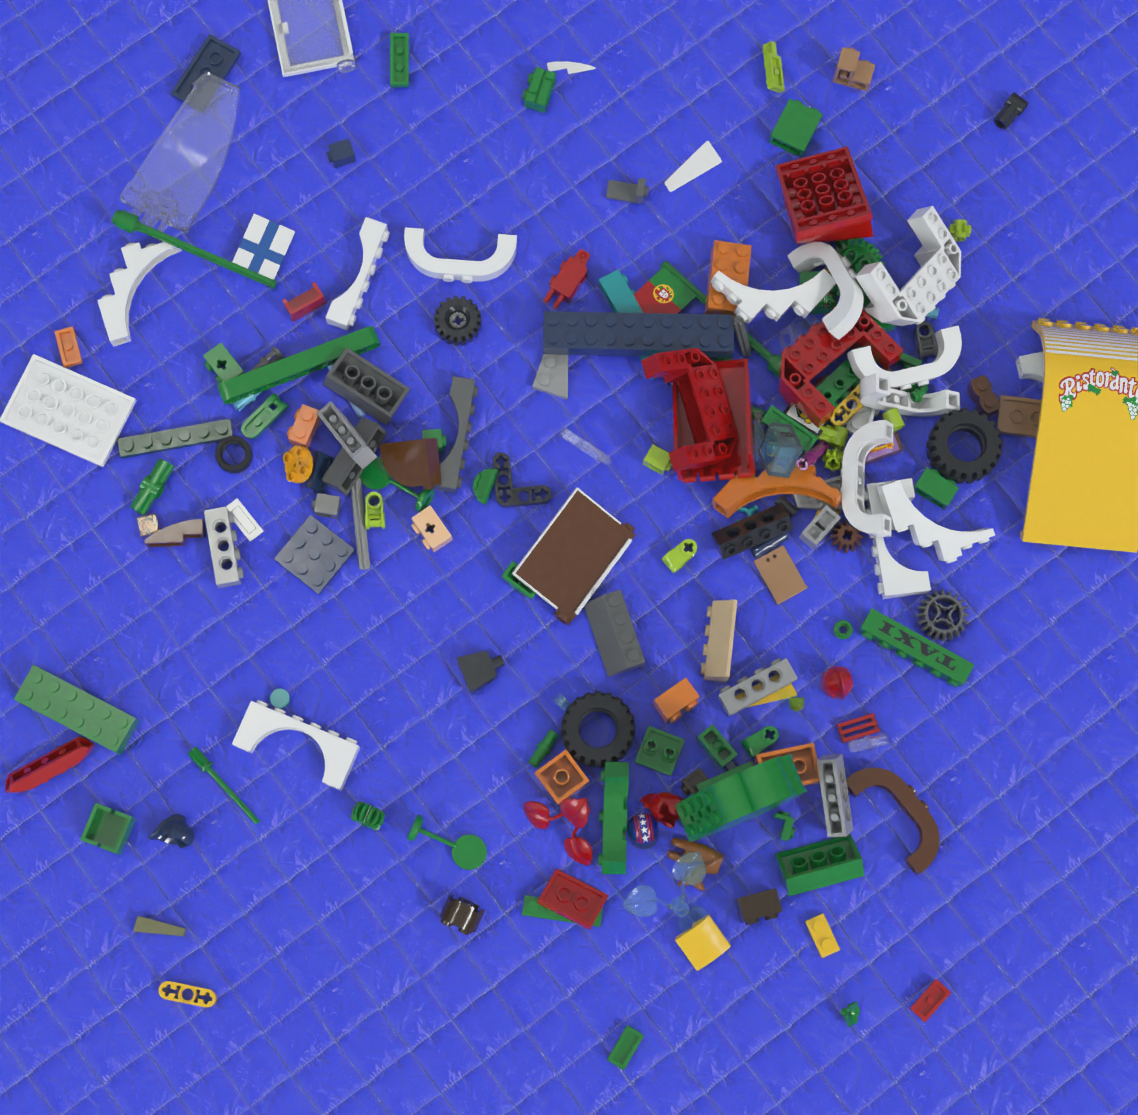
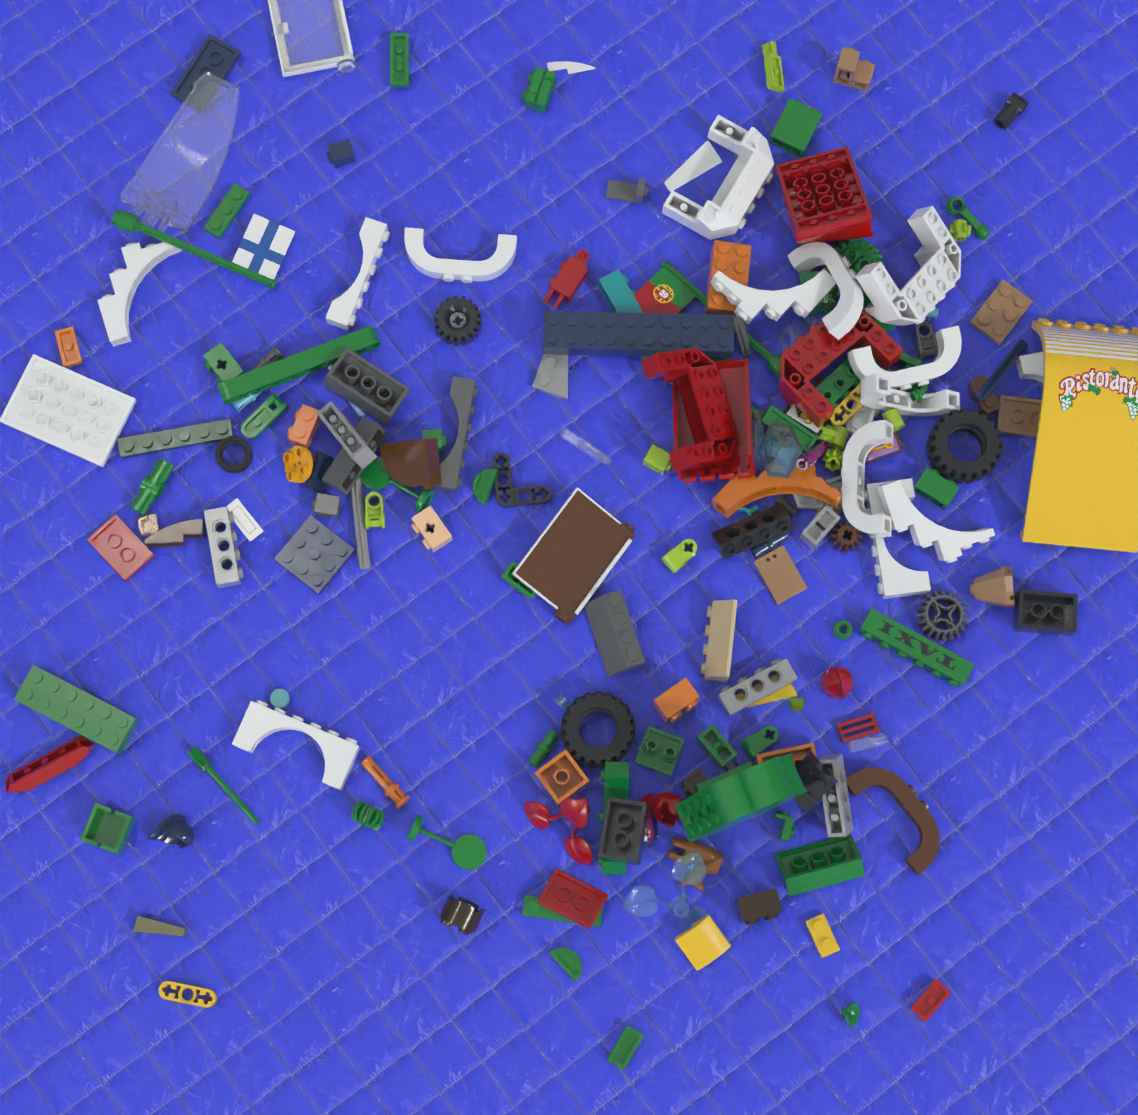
(120, 547): none -> tile
(227, 211): none -> green plate
(305, 303): panel -> none
(391, 789): none -> orange pin
(479, 669): black torso -> none
(568, 961): none -> green plate
(623, 831): none -> black brick
(739, 189): none -> white wedge
(815, 779): none -> black brick
(981, 231): none -> green piece
(995, 588): none -> medium nougat cone
(1001, 312): none -> medium nougat plate
(1001, 370): none -> dark blue axle
(1045, 612): none -> black brick

